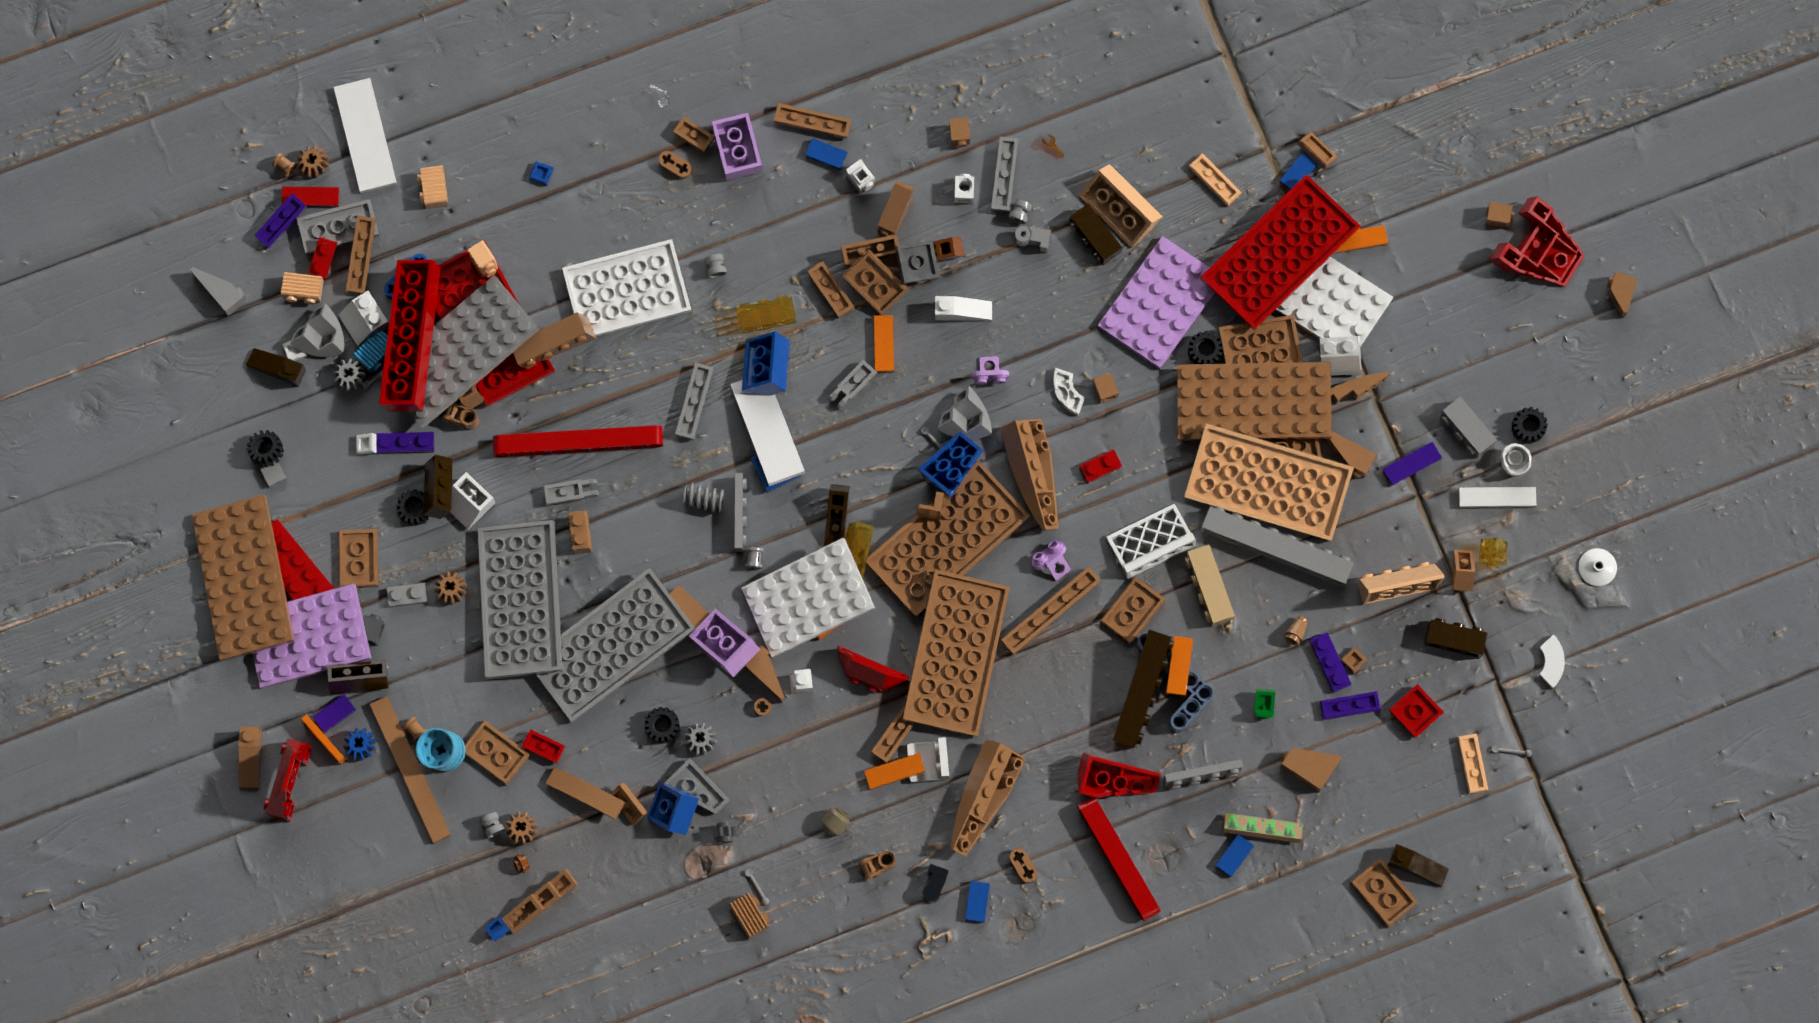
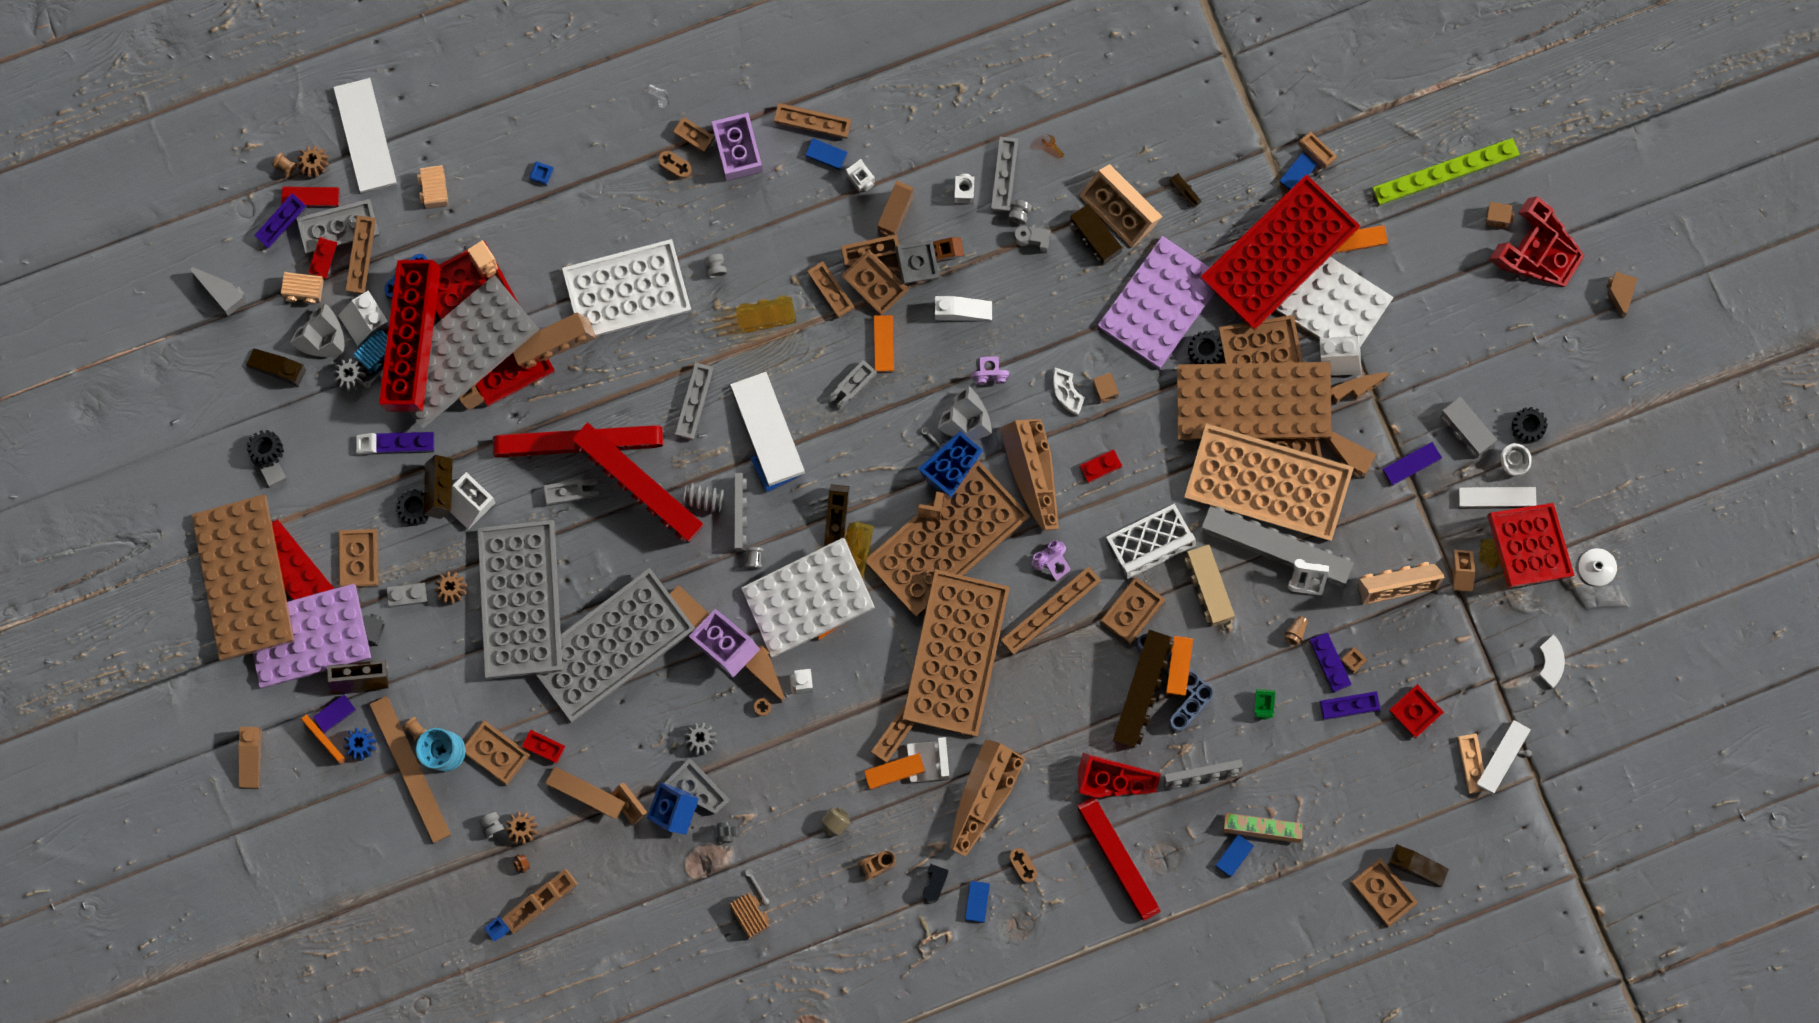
(280, 802): red wedge -> none
(292, 352): white tile -> none
(456, 415): medium nougat piece -> none
(580, 532): medium nougat brick -> none
(638, 482): none -> red brick
(662, 736): black tyre -> none
(766, 364): blue slope -> none
(869, 673): red wedge -> none
(959, 132): medium nougat brick -> none
(1185, 190): none -> dark brown axle
(1215, 180): light nougat tile -> none
(1310, 766): medium nougat slope -> none
(1314, 580): none -> white plate
(1445, 171): none -> lime plate
(1456, 638): dark brown brick -> none
(1503, 757): none -> white tile
(1530, 545): none -> red plate

